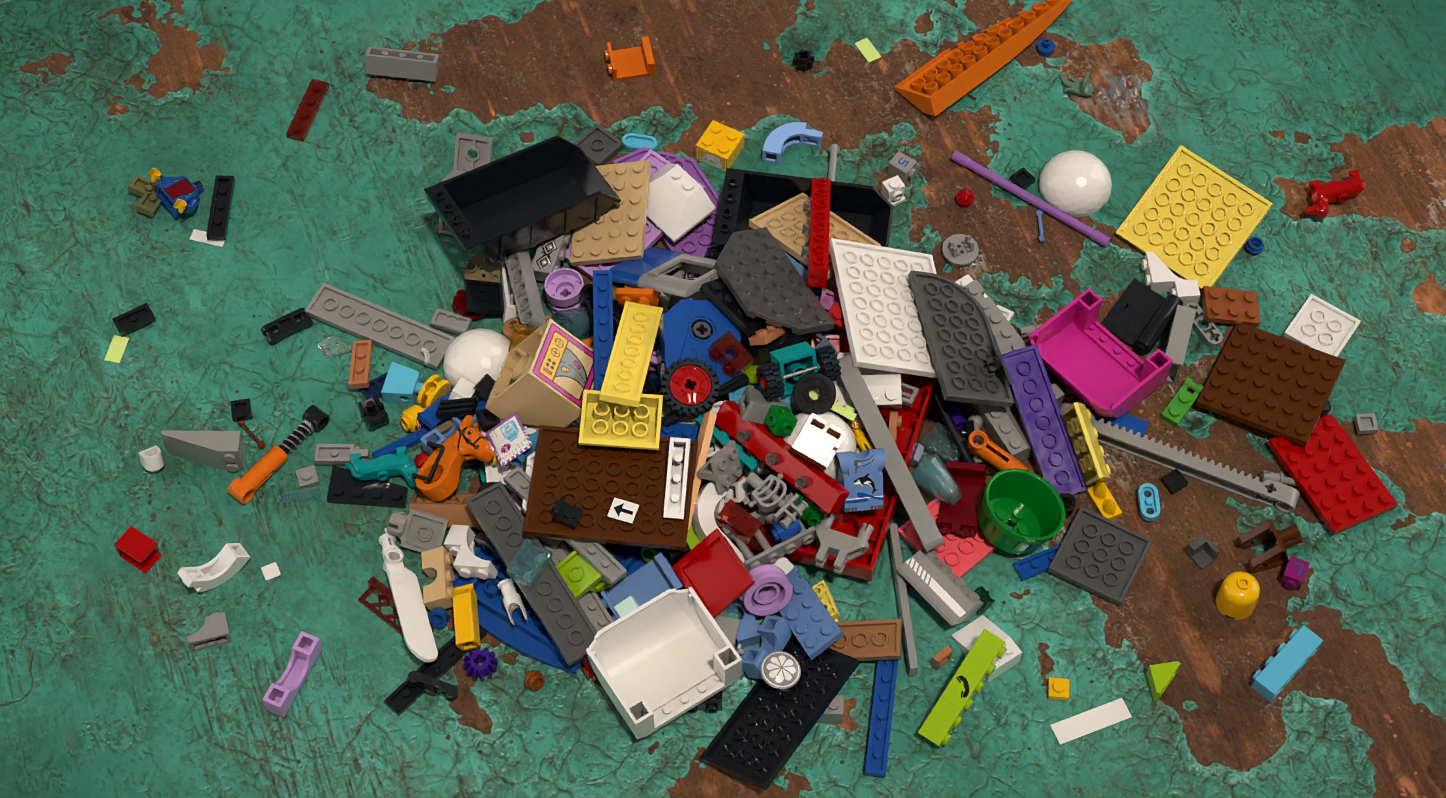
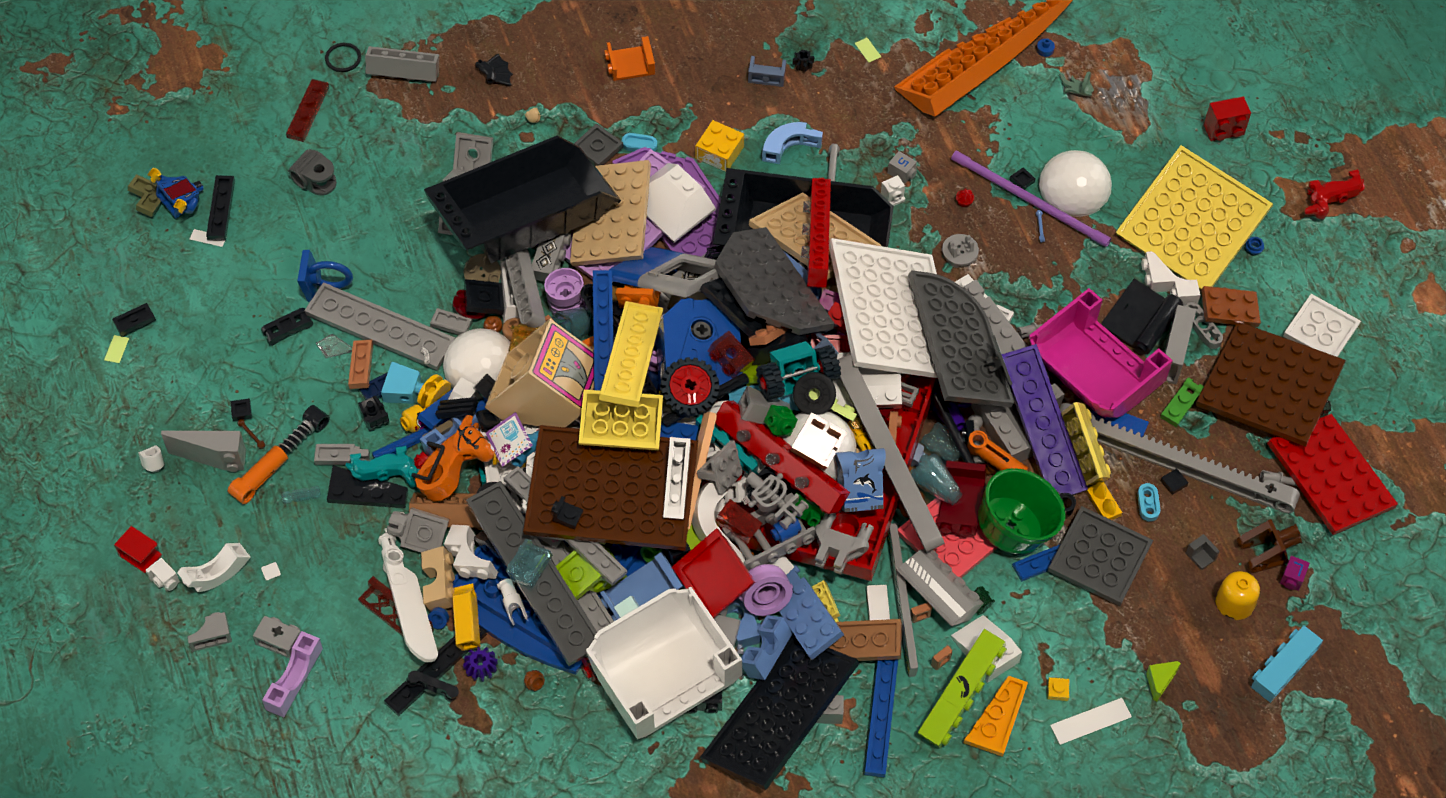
(162, 575): none -> white brick
(270, 628): none -> light grey brick
(307, 477): light grey plate -> none
(310, 274): none -> blue tile
(311, 169): none -> dark grey piece
(343, 69): none -> black piece
(493, 323): none -> dark orange plate
(495, 70): none -> black arm
(533, 115): none -> tan hinge
(623, 510): white sticker -> none
(766, 74): none -> sand blue panel
(780, 670): dish -> none
(877, 602): none -> white tile
(920, 612): none -> nougat tile
(997, 721): none -> light orange wing
(1227, 118): none -> red brick
(1366, 423): light grey plate -> none

